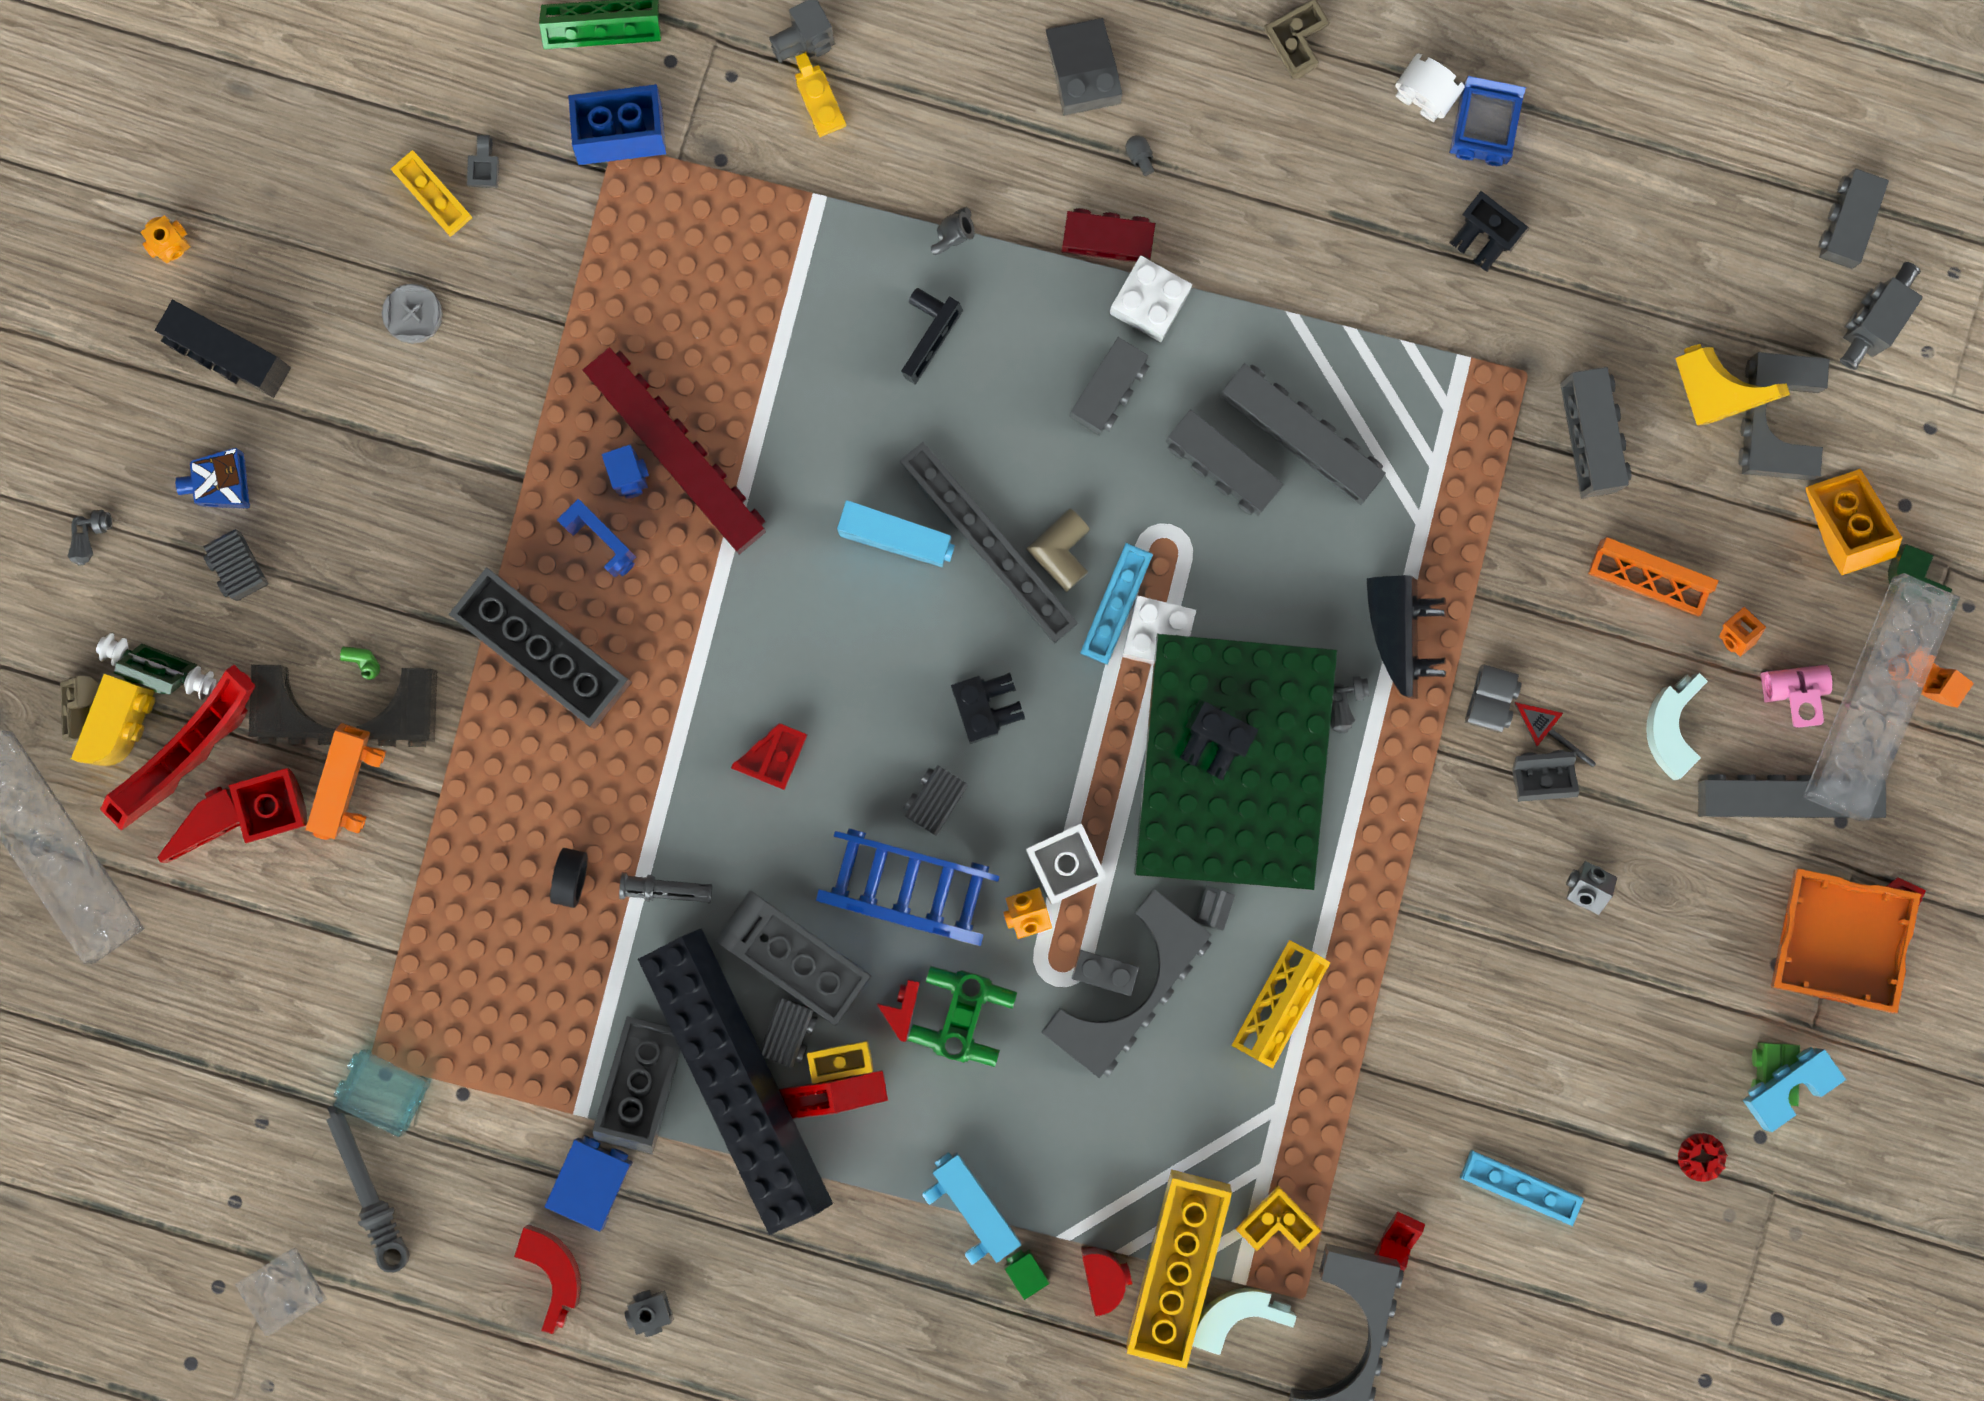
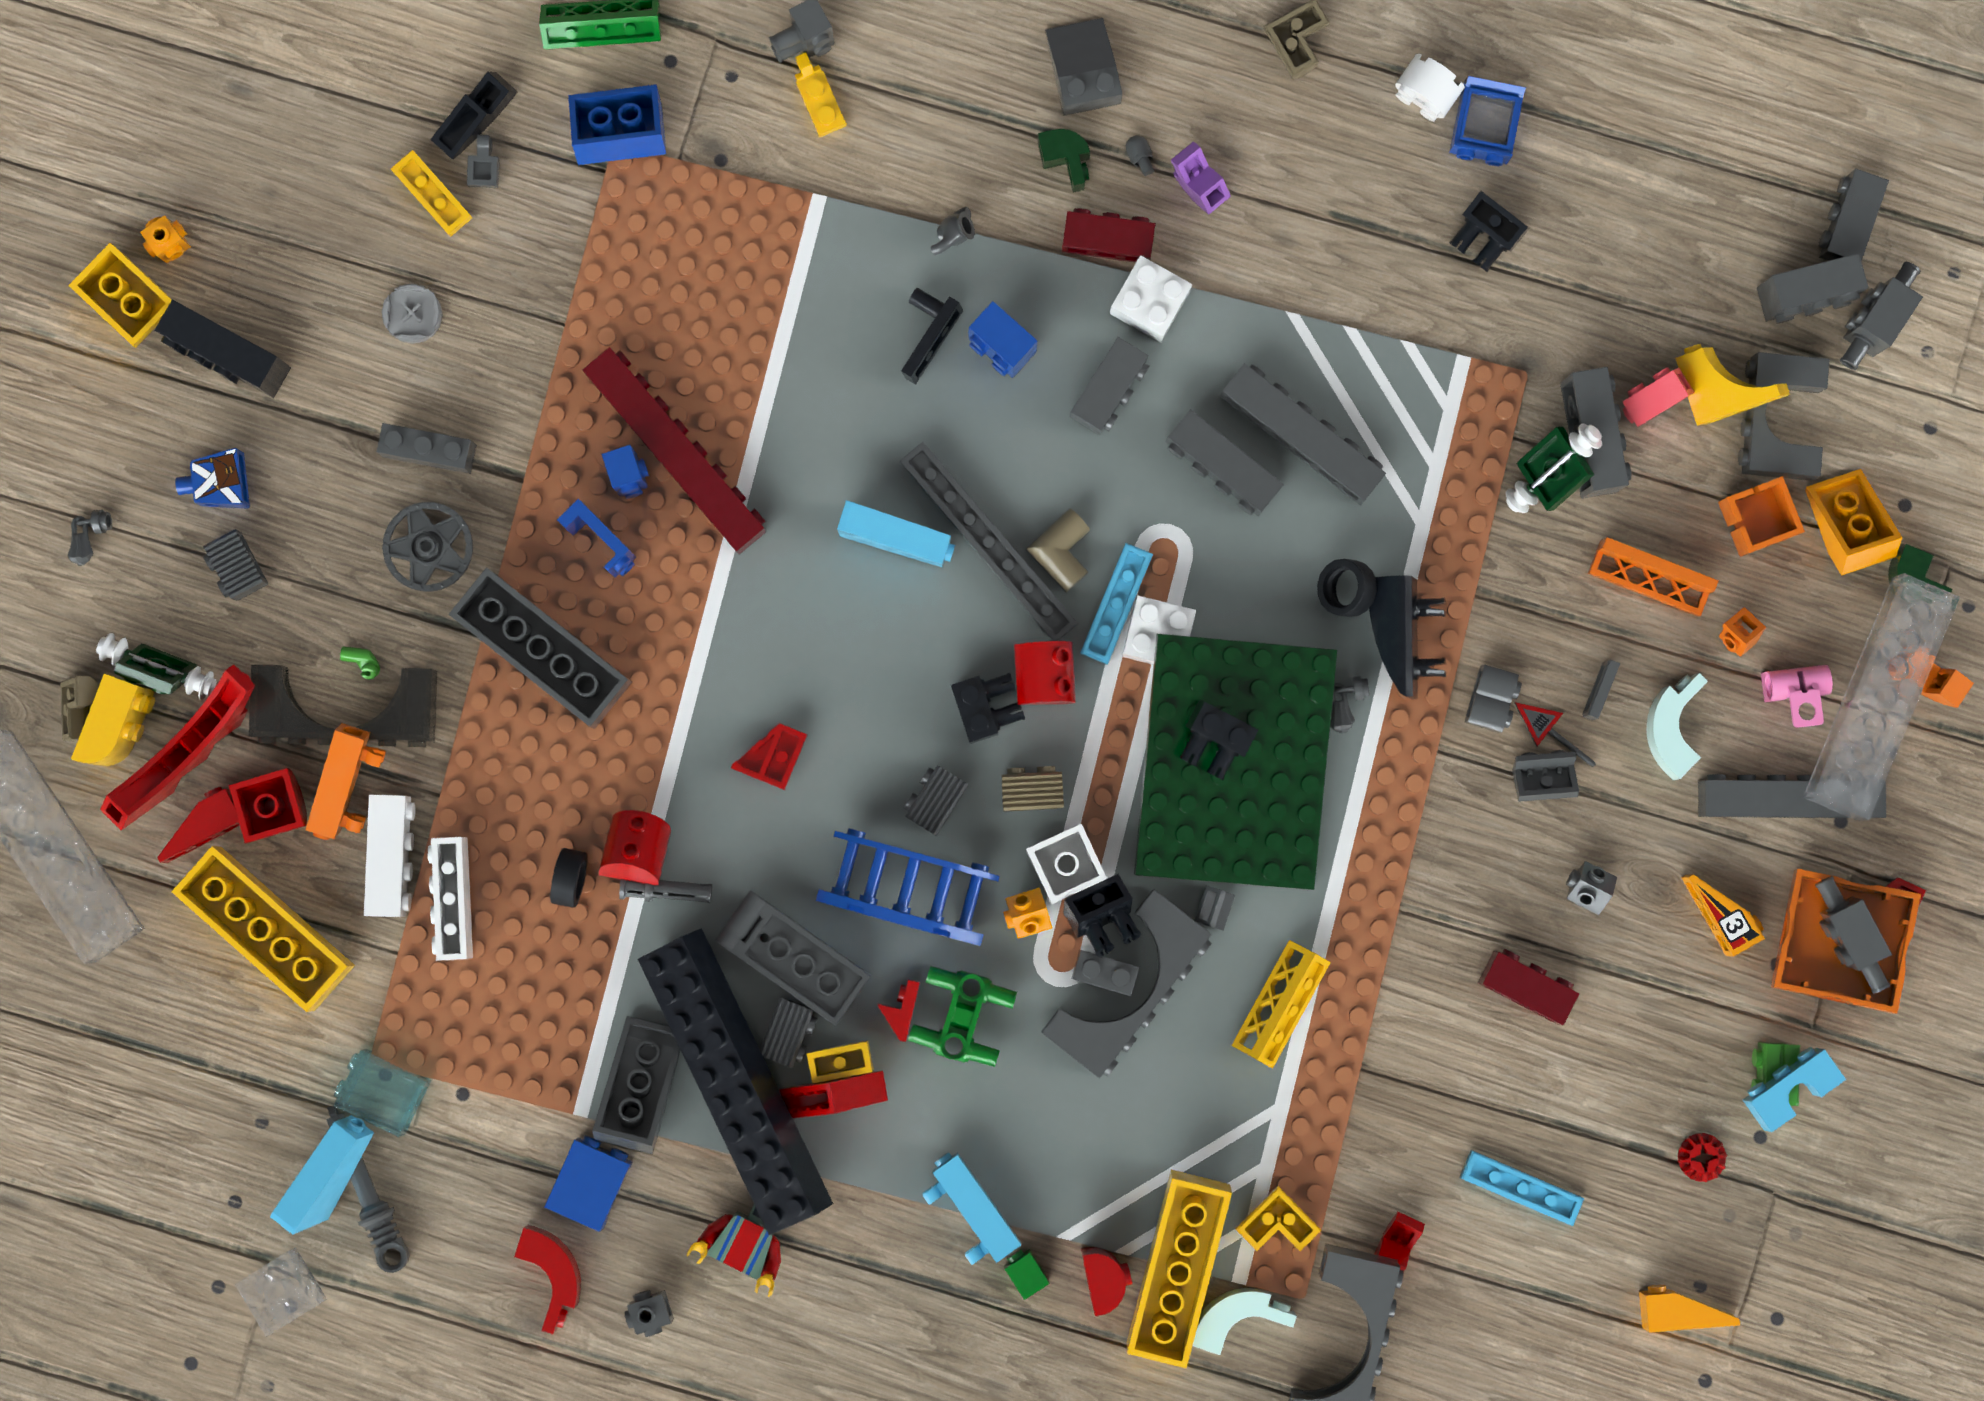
(122, 294): none -> yellow brick
(263, 928): none -> yellow brick
(324, 1176): none -> medium azure slope
(388, 856): none -> white brick
(426, 448): none -> dark grey brick
(427, 546): none -> dark grey wheel
(451, 898): none -> white brick
(473, 114): none -> black slope
(635, 847): none -> red brick
(743, 1245): none -> torso
(1001, 340): none -> blue brick
(1032, 790): none -> dark tan brick
(1045, 673): none -> red brick
(1065, 148): none -> dark green brick
(1099, 906): none -> black brick
(1199, 179): none -> medium lavender brick
(1327, 587): none -> black tyre
(1529, 986): none -> dark red brick
(1554, 468): none -> dark green plate
(1600, 690): none -> dark grey tile
(1659, 396): none -> coral brick
(1671, 1311): none -> light orange slope
(1728, 921): none -> light orange slope
(1761, 518): none -> orange piece
(1812, 289): none -> dark grey brick
(1854, 933): none -> dark grey brick

